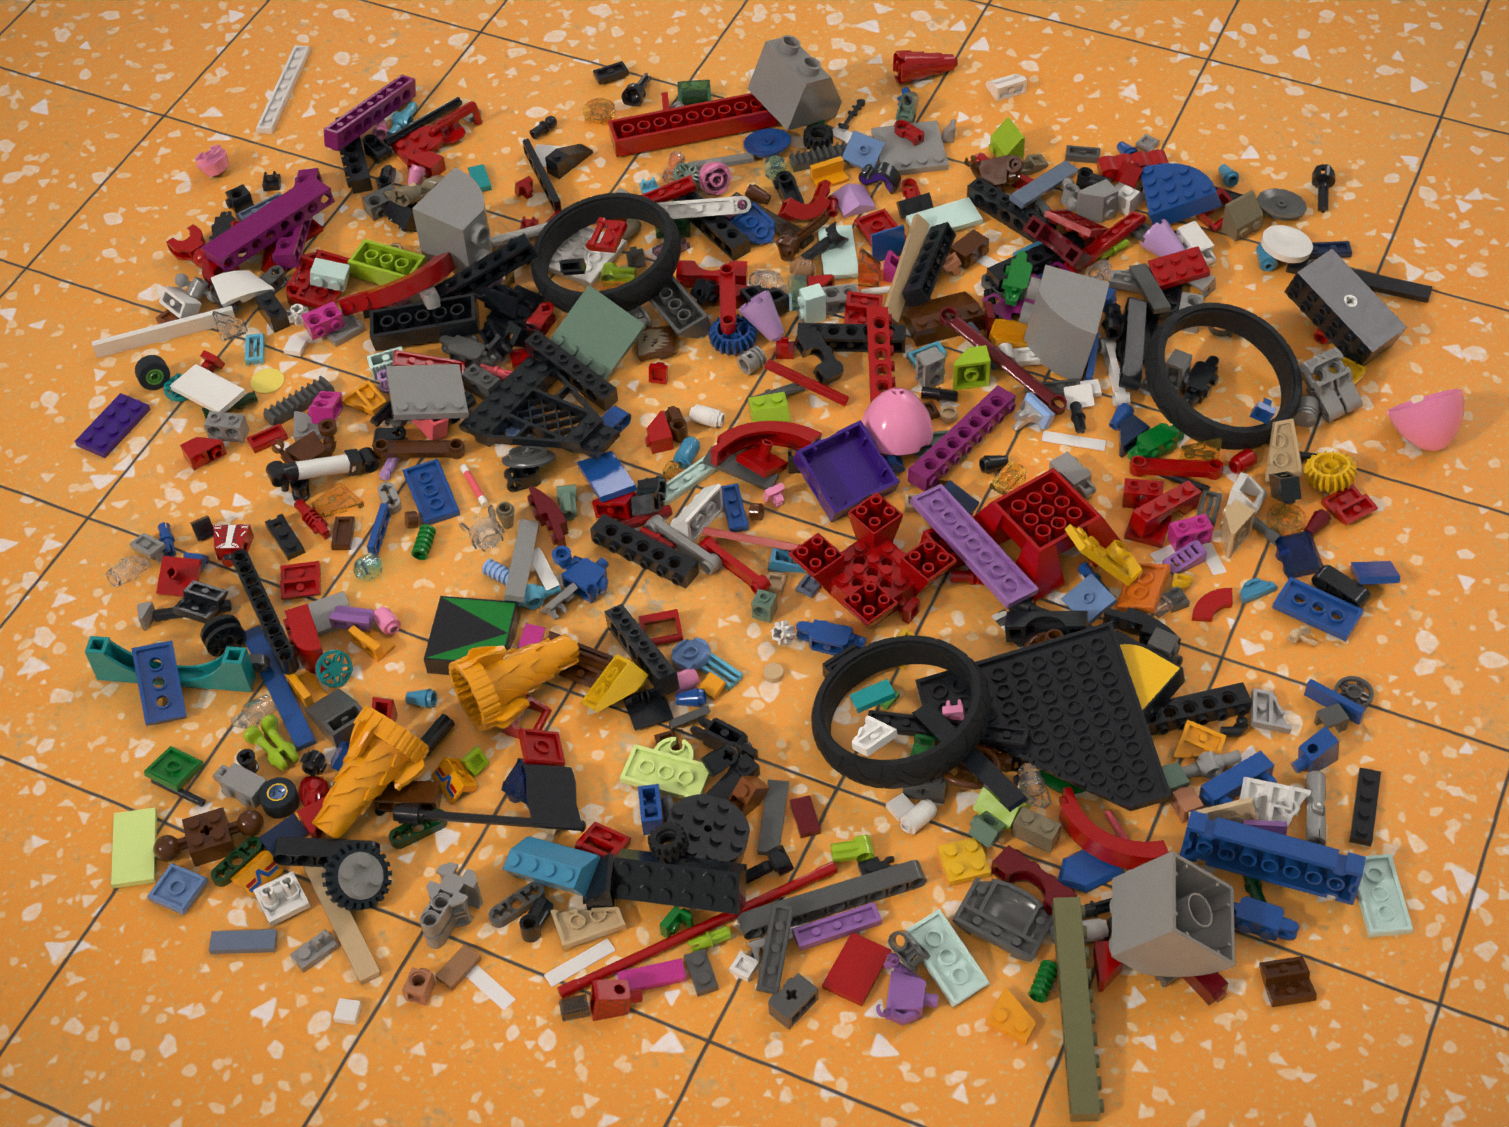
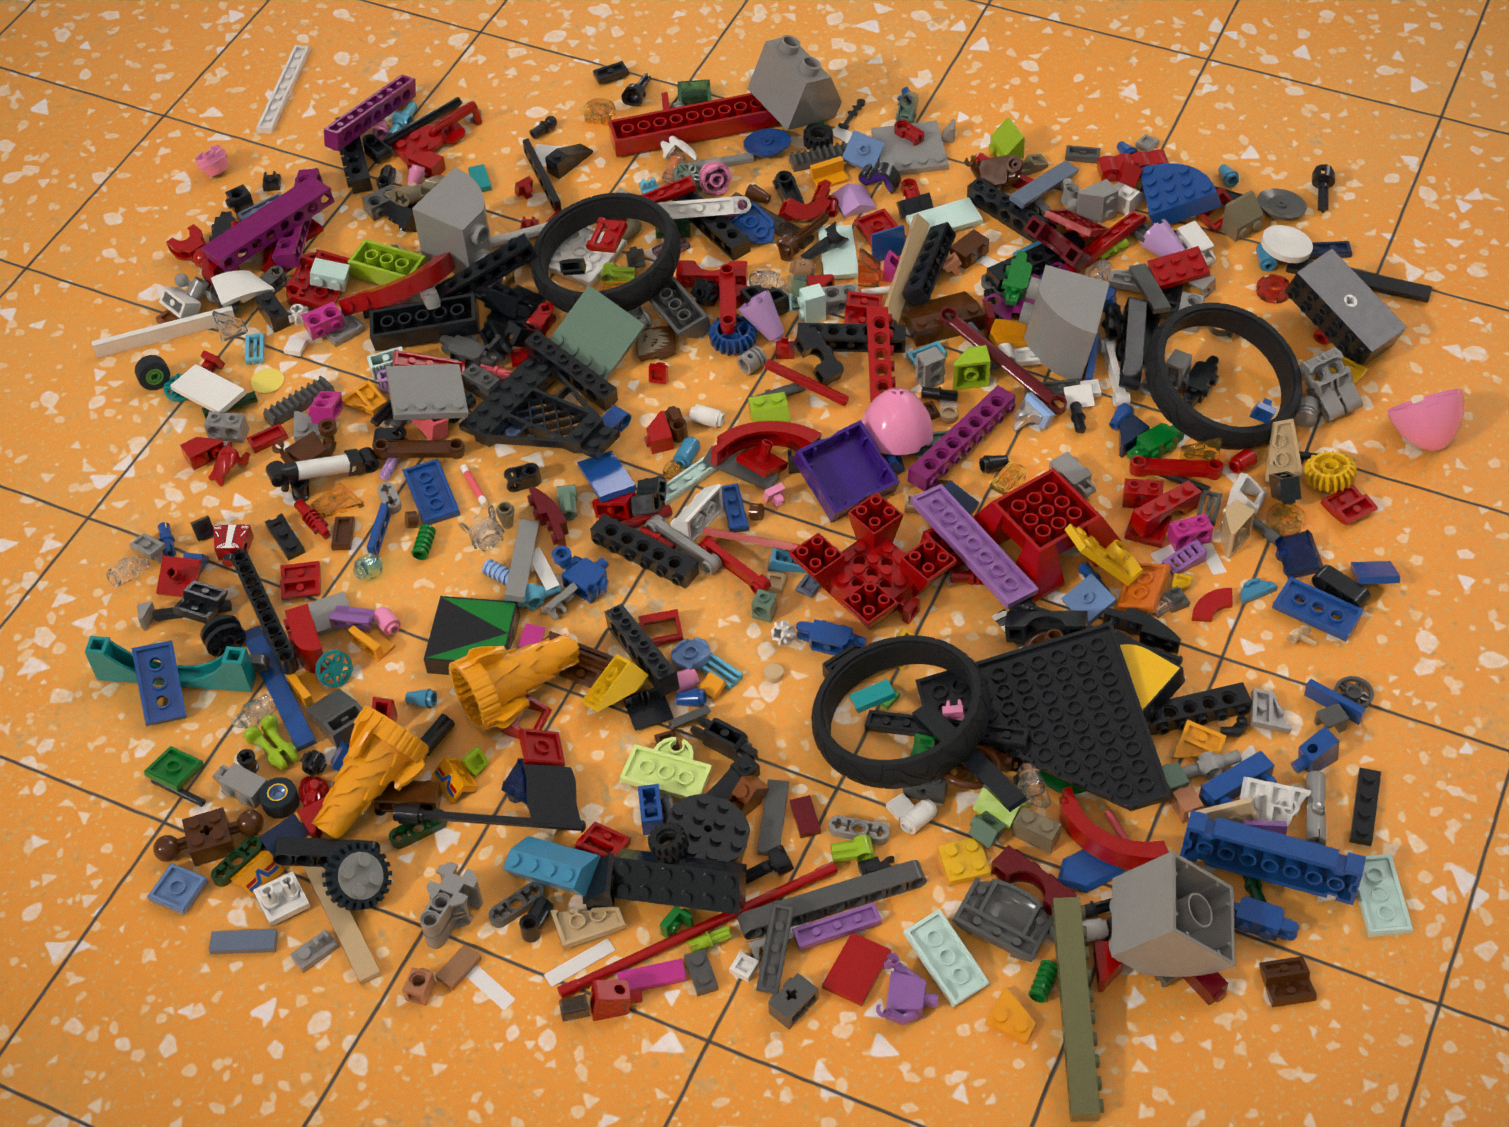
(112, 425): dark purple plate -> none
(133, 848): yellowish green tile -> none
(225, 461): none -> red hair
(347, 1011): white tile -> none
(528, 457): dark grey piece -> none
(670, 147): none -> white hair
(719, 758): black piece -> none
(774, 165): clear light blue head -> none
(853, 822): none -> light grey beam
(873, 736): white wing -> none
(909, 950): dark grey piece -> none
(919, 65): red cone -> none
(1007, 86): white tile -> none
(1073, 440): white sticker -> none
(1087, 178): black piece -> none
(1165, 644): dark grey brick -> none
(1269, 295): none -> clear red tile
(1318, 521): dark red cone -> none

